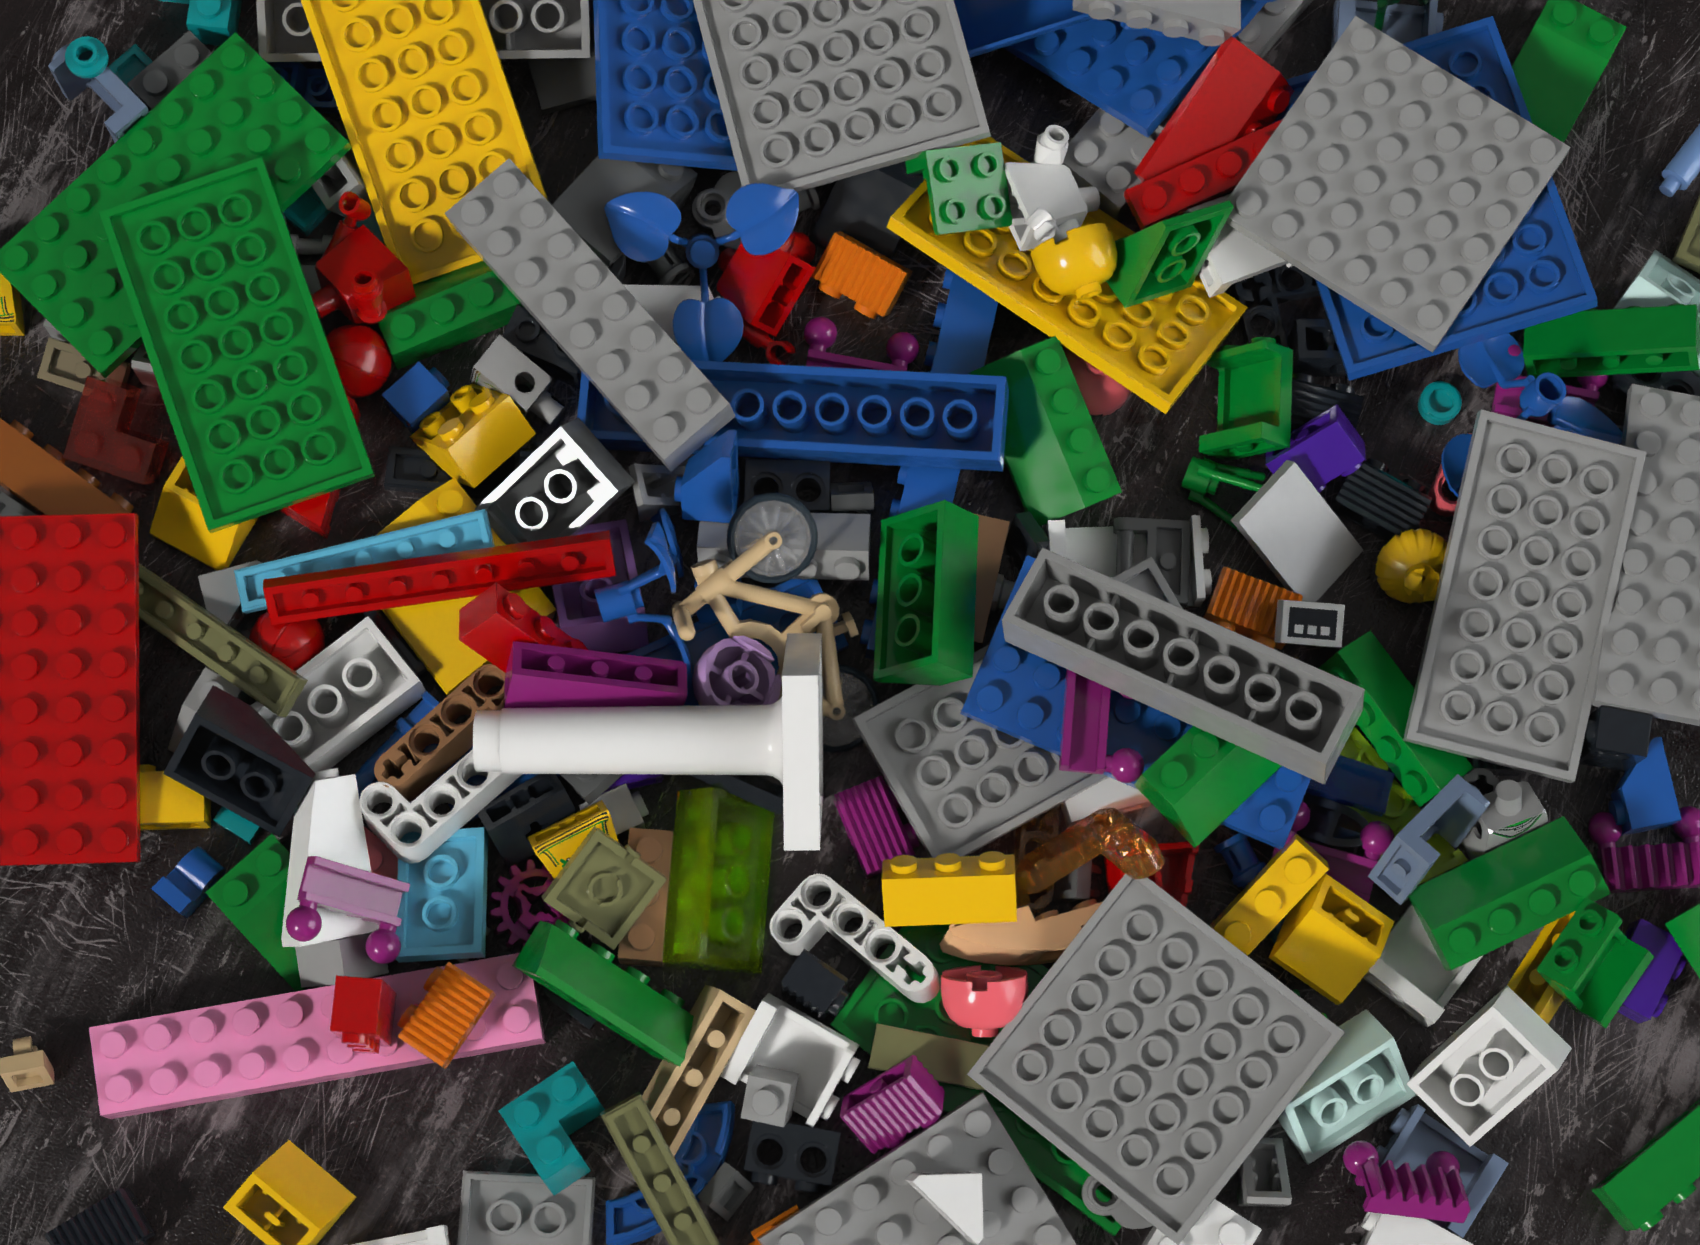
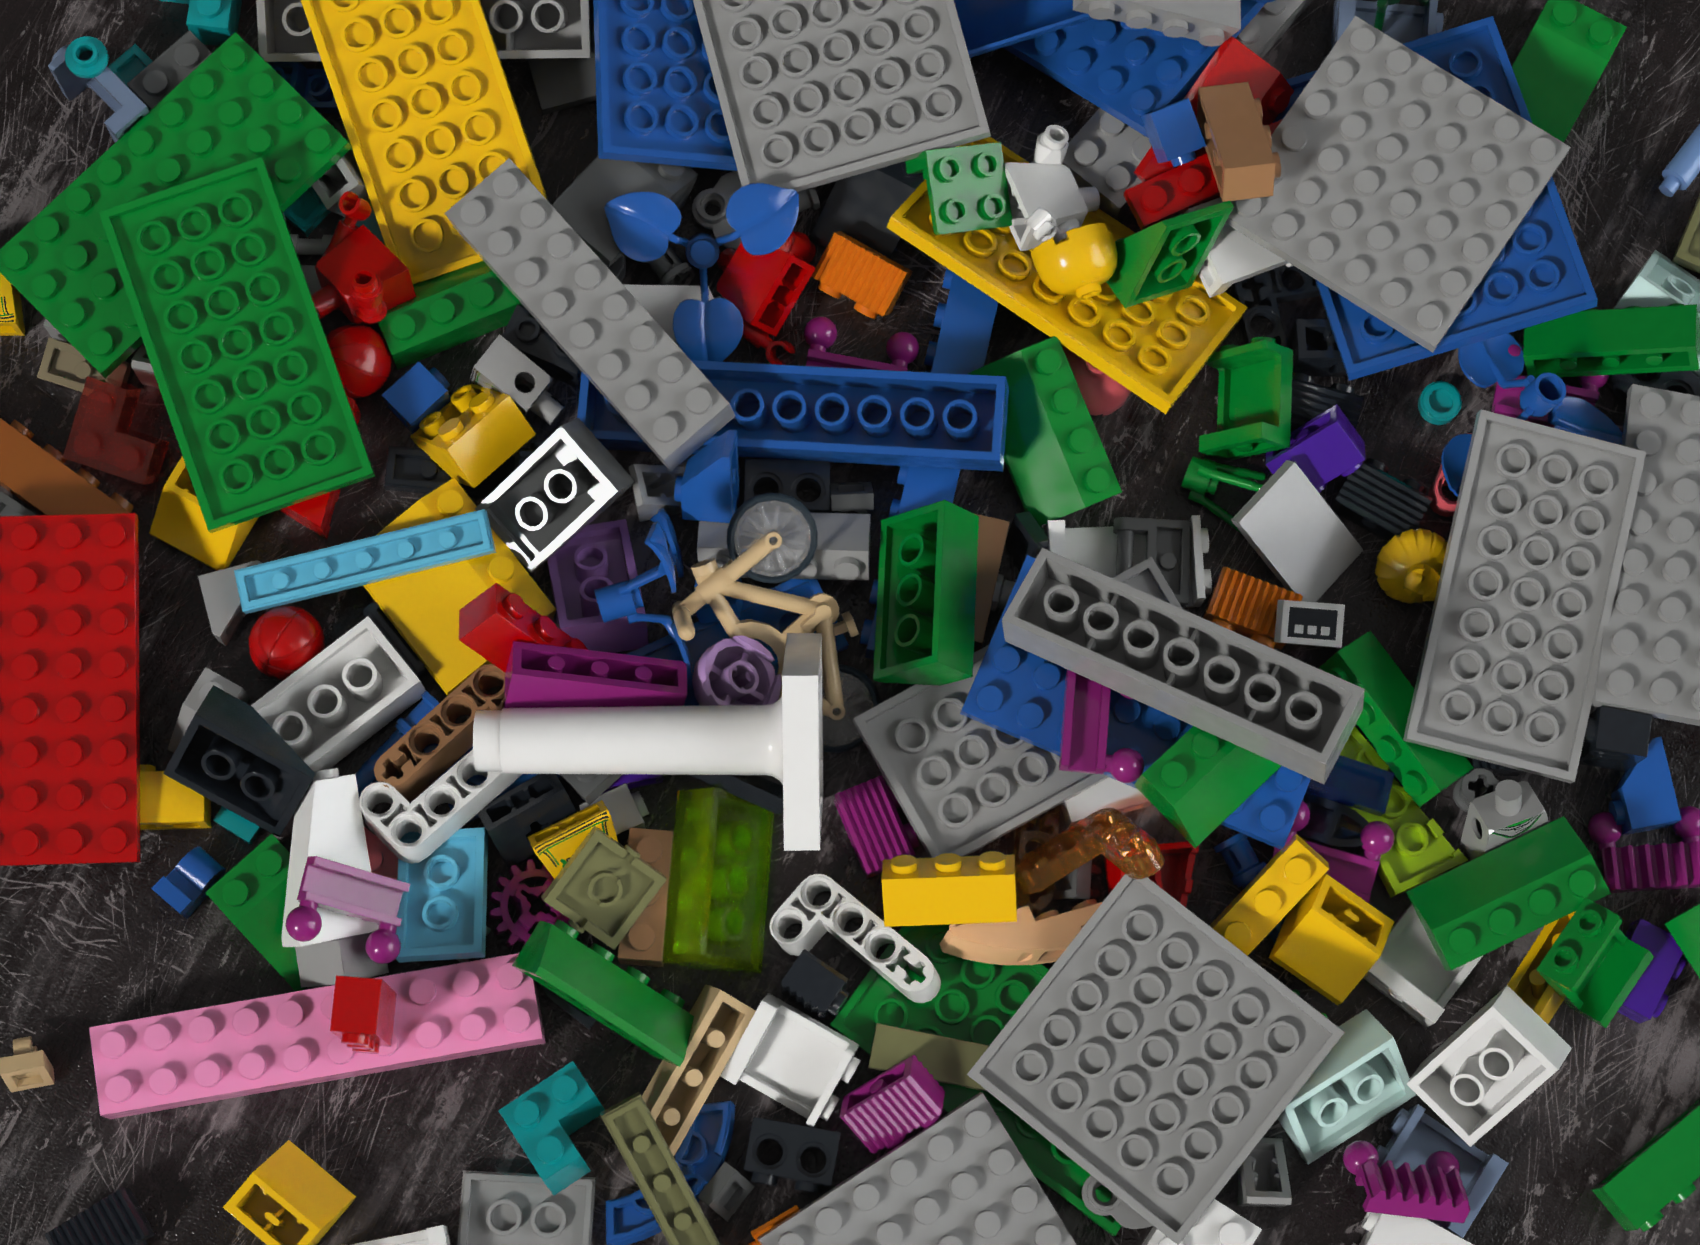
(217, 645): olive tile -> none
(438, 577): red plate -> none
(445, 1014): orange brick -> none
(769, 1095): light grey brick -> none
(955, 1197): white slope -> none
(983, 997): coral cylinder -> none
(1174, 132): none -> blue brick
(1237, 141): none -> medium nougat brick
(1409, 855): sand blue panel -> none

